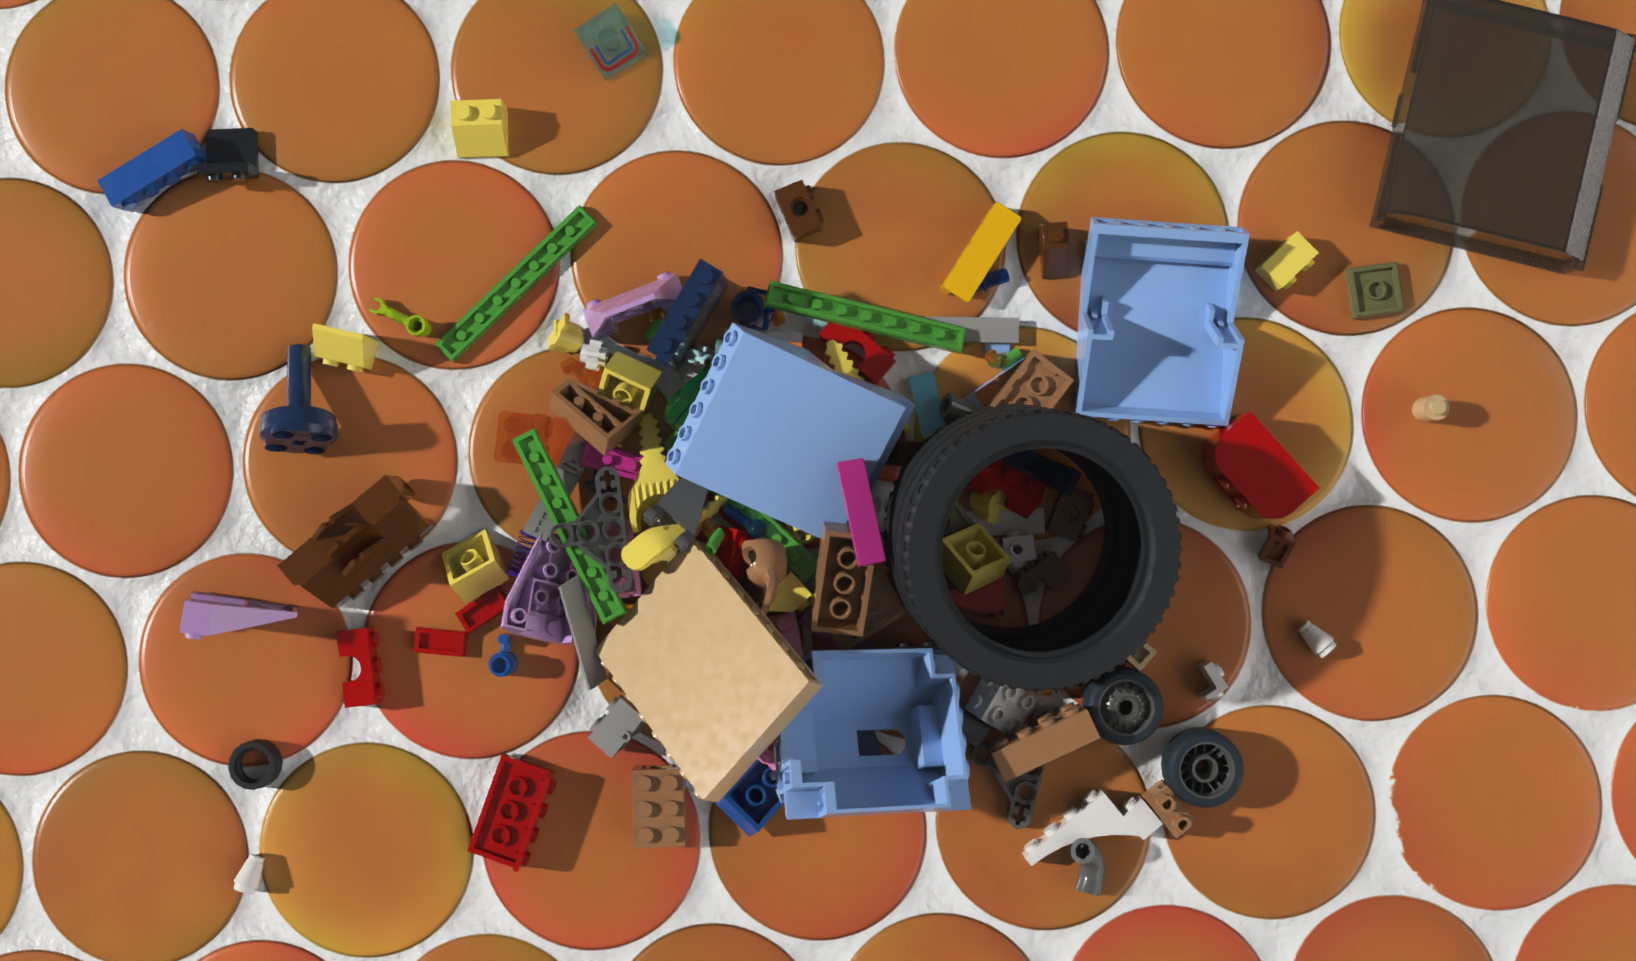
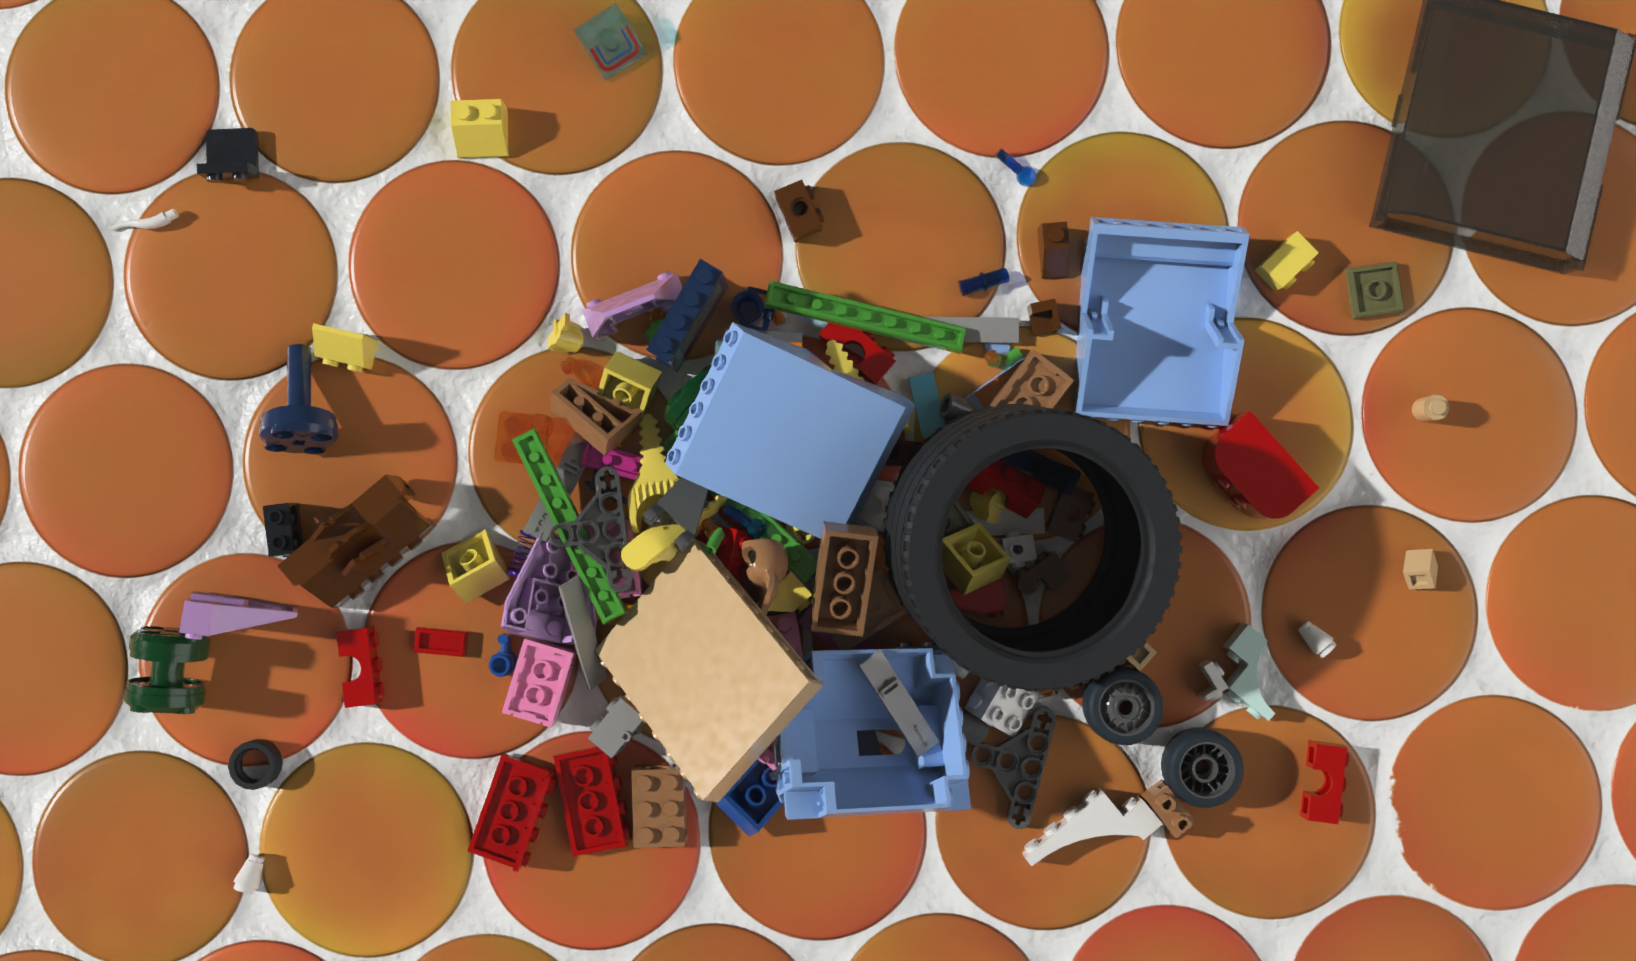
(152, 170): blue brick -> none
(154, 222): none -> white animal
(166, 687): none -> dark green piece
(282, 528): none -> black brick
(412, 323): lime brick -> none
(482, 609): red tile -> none
(516, 284): bright green tile -> none
(540, 682): none -> bright pink piece
(592, 801): none -> red bracket
(594, 355): white gear -> none
(699, 358): white gear -> none
(860, 512): dark pink tile -> none
(899, 703): none -> light grey piece
(981, 252): yellow panel -> none
(1024, 174): none -> clear blue bar
(1042, 741): medium nougat brick -> none
(1044, 317): none -> reddish brown panel
(1091, 866): dark grey cylinder -> none
(1245, 647): none -> light aqua arch
(1277, 545): copper bracket -> none
(1326, 802): none -> red arch
(1420, 569): none -> tan panel

